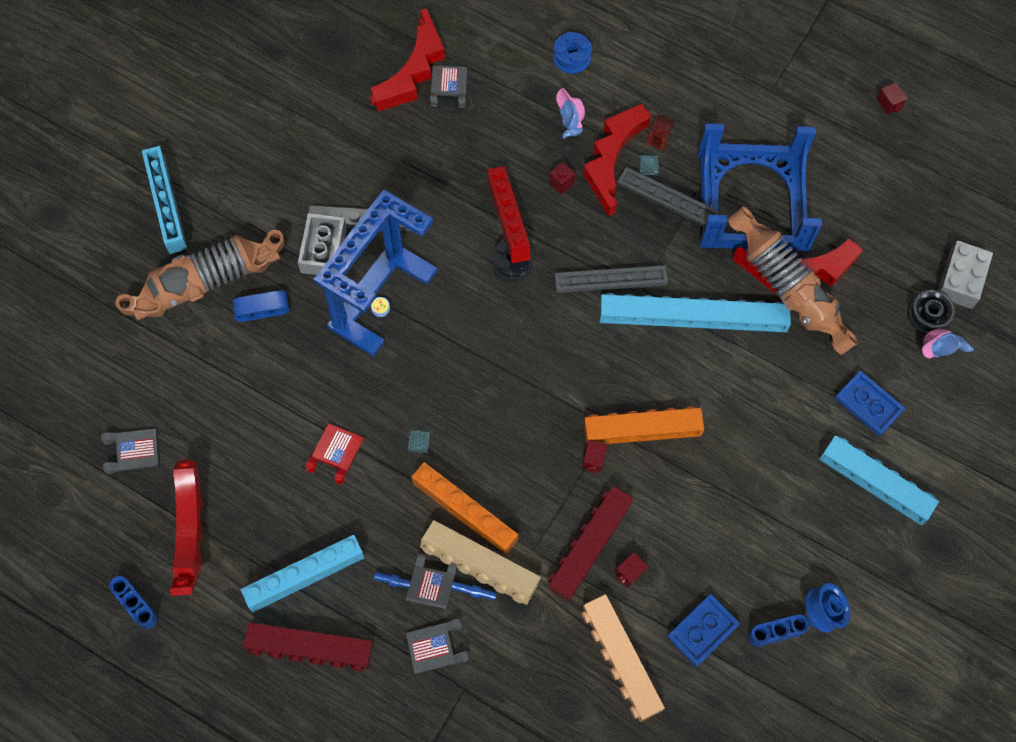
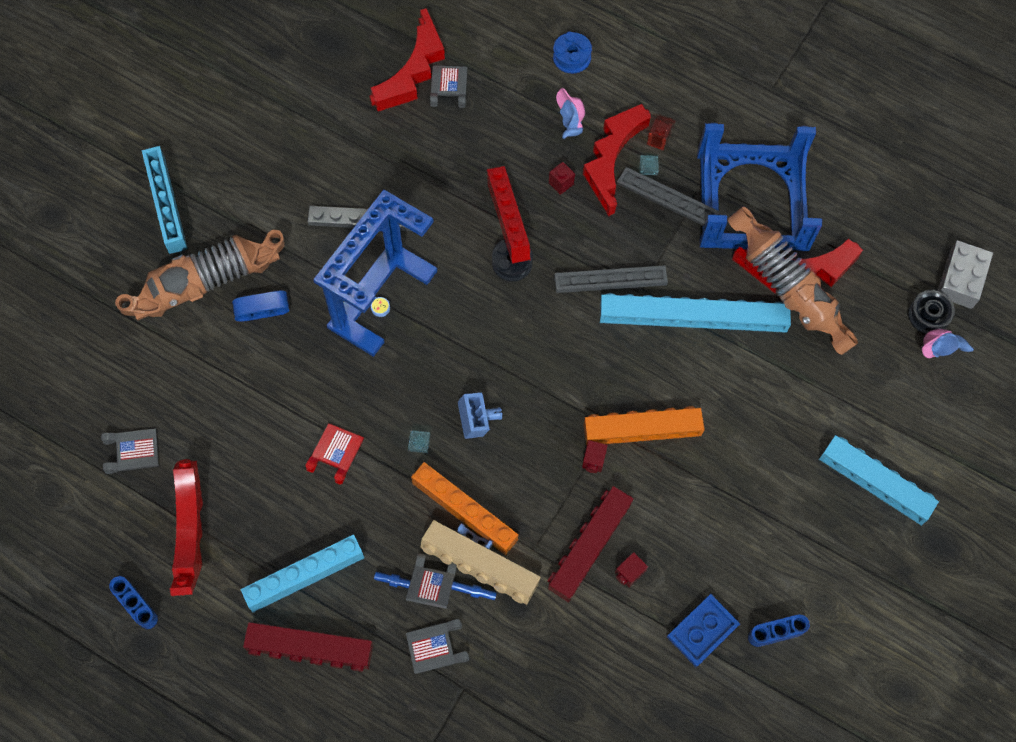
(320, 241): light grey brick -> none
(464, 531): none -> medium blue cap
(475, 416): none -> medium blue brick
(623, 658): light nougat brick -> none
(827, 608): blue wheel -> none
(869, 403): blue plate -> none
(891, 98): dark red brick -> none

